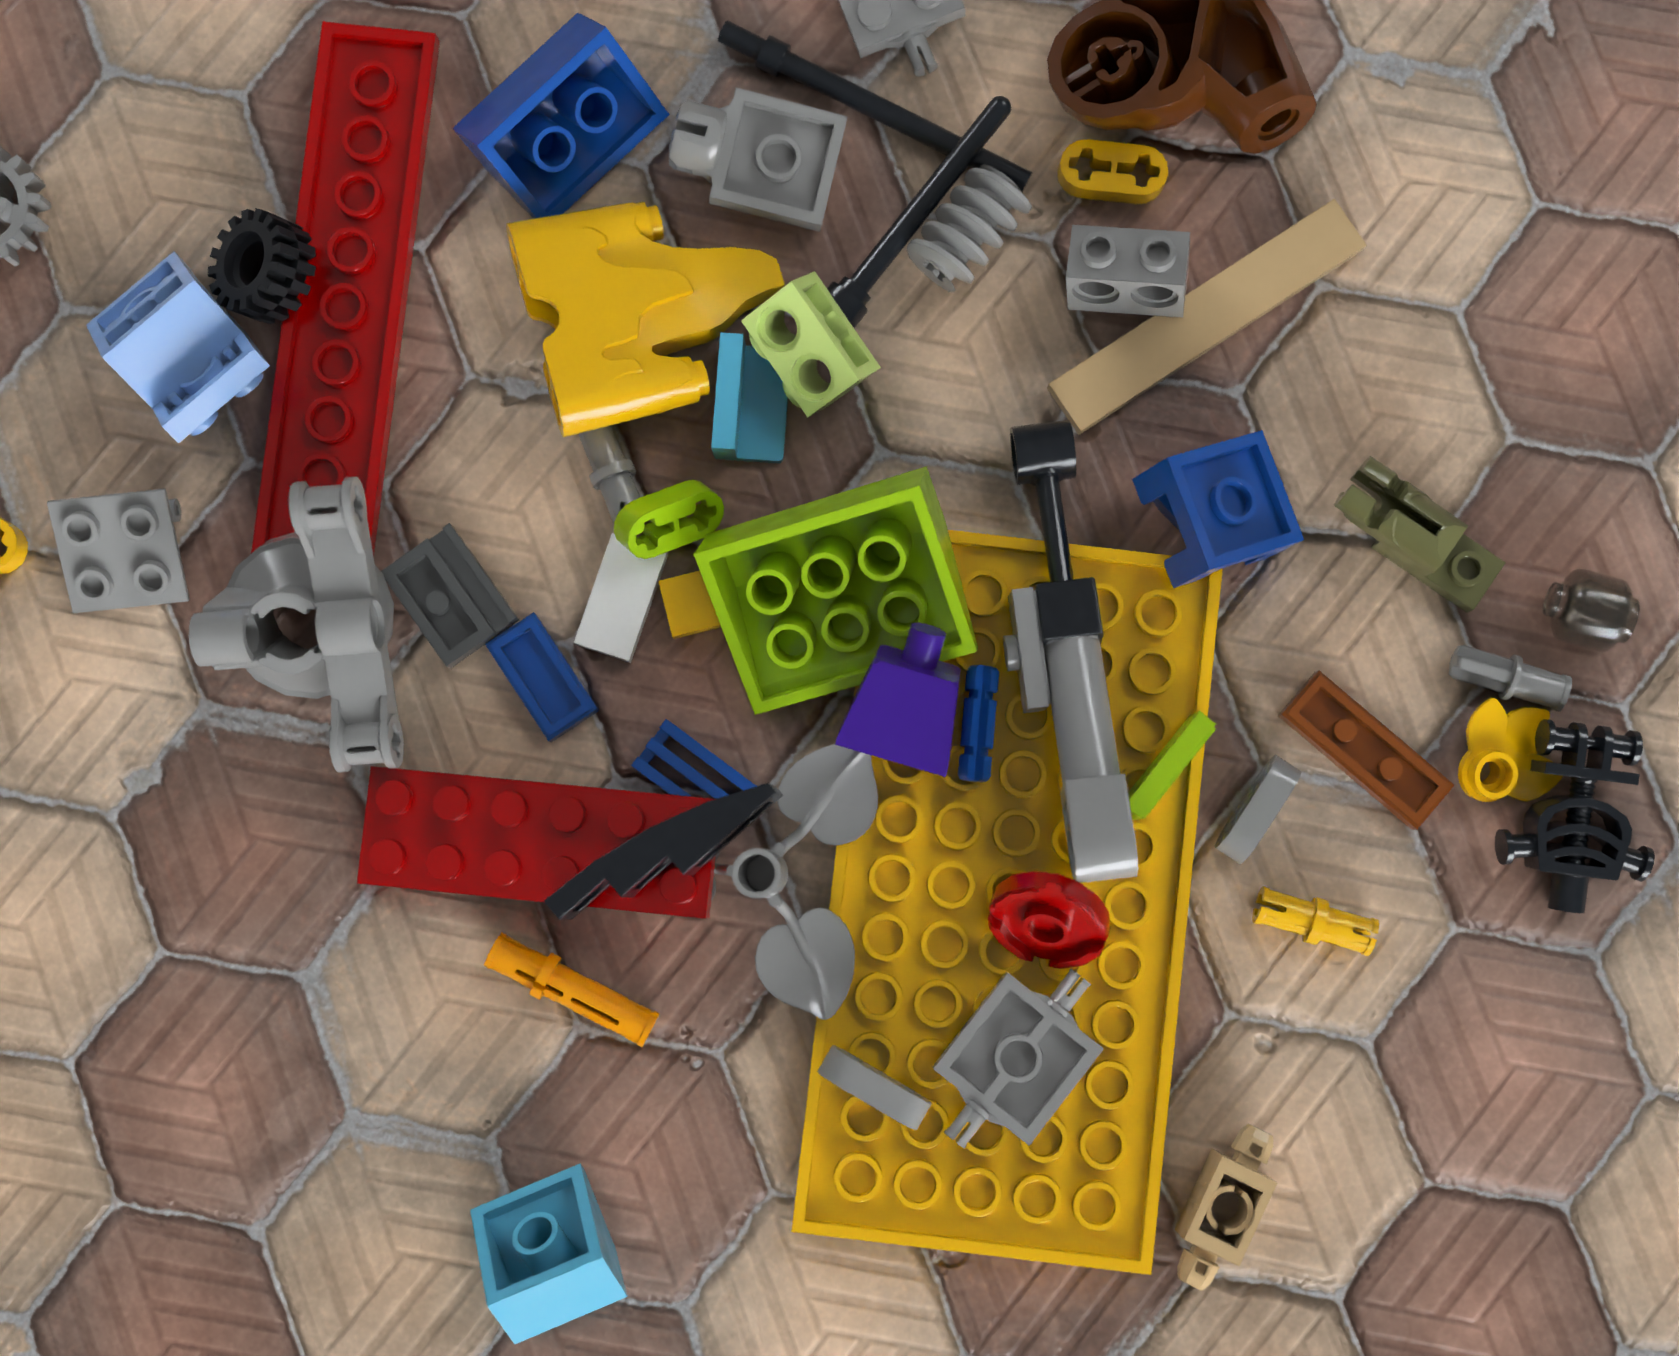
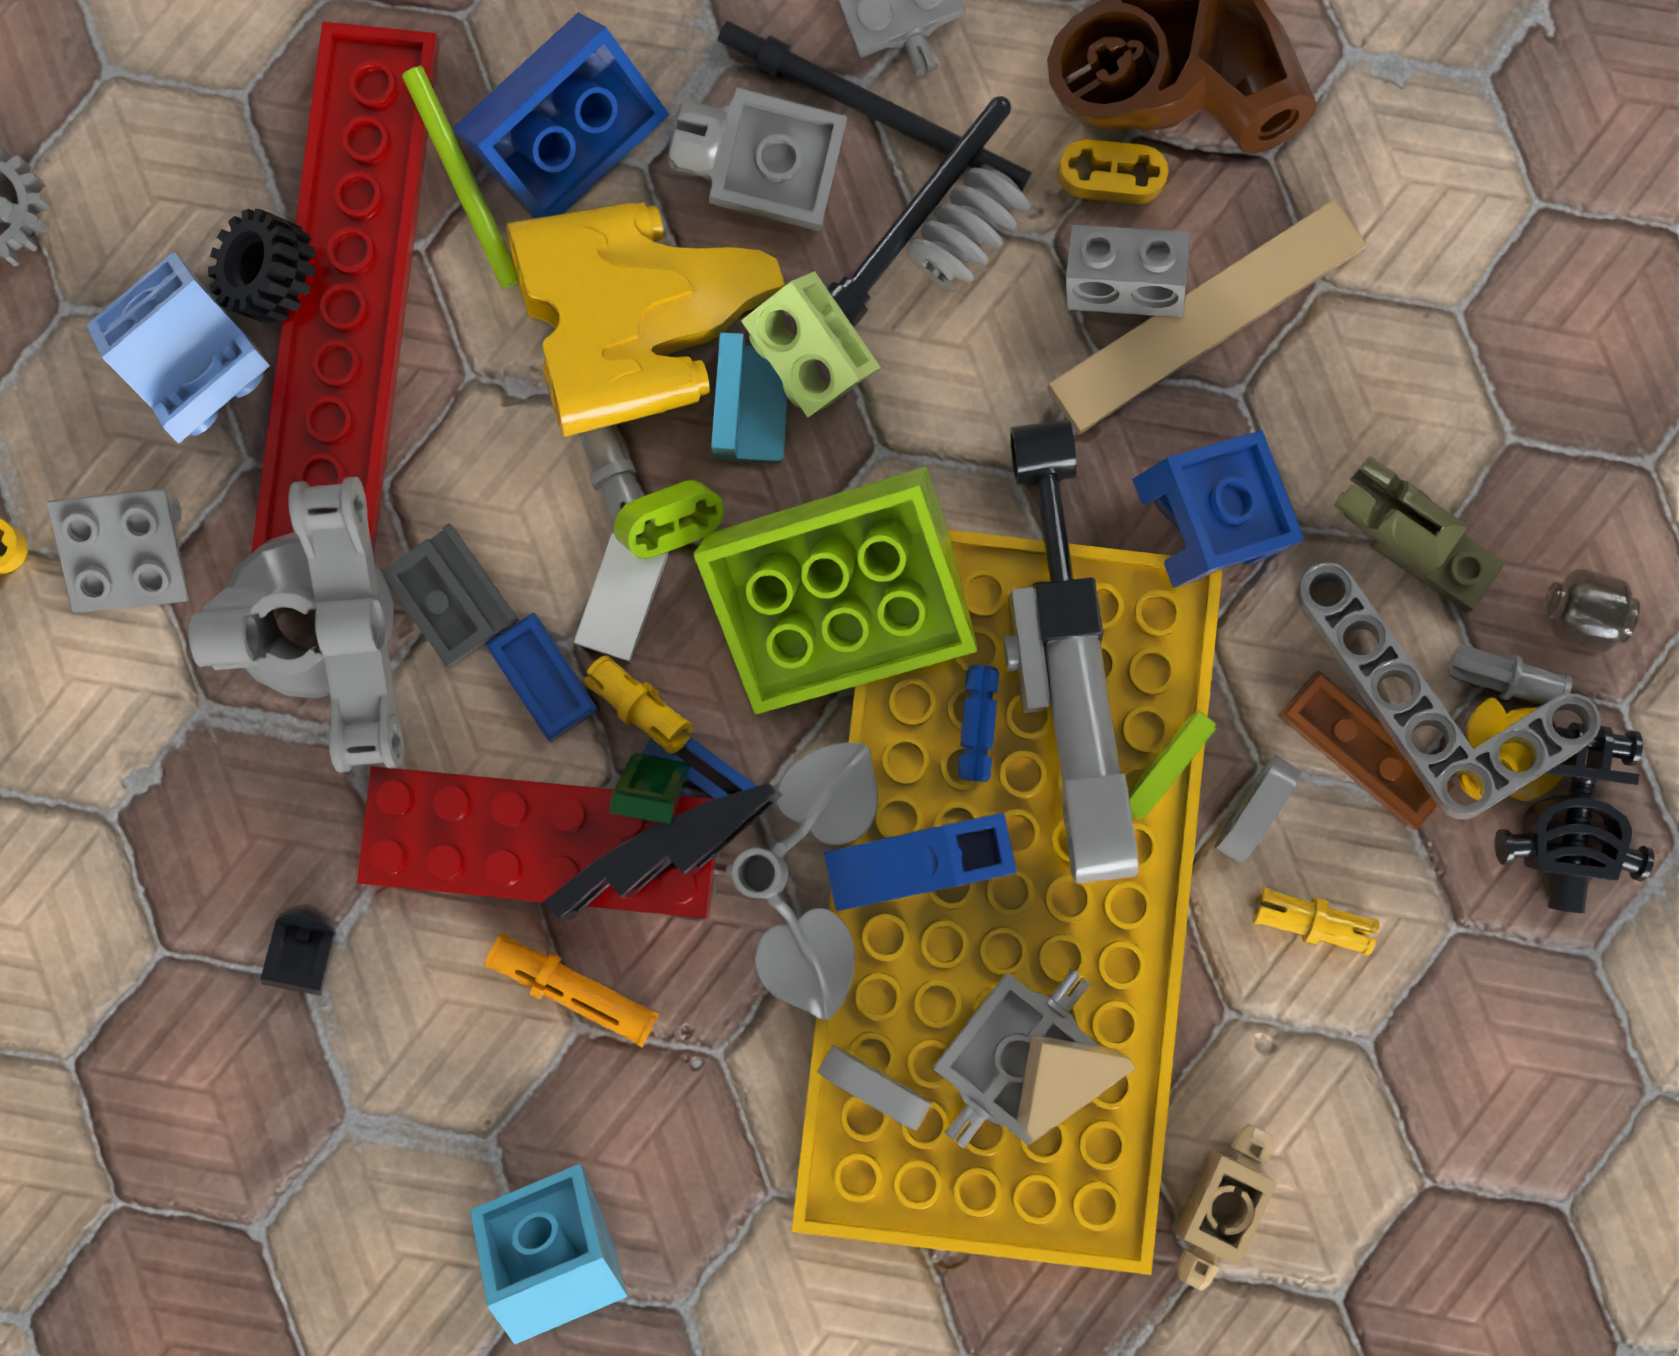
(300, 950): none -> black plate
(461, 176): none -> lime bar
(638, 704): none -> yellow pin
(650, 788): none -> dark green tile
(688, 605): yellow tile -> none
(906, 704): dark purple torso -> none
(920, 862): none -> blue slope
(1049, 919): red tile -> none
(1063, 1079): none -> tan slope
(1425, 709): none -> light grey beam

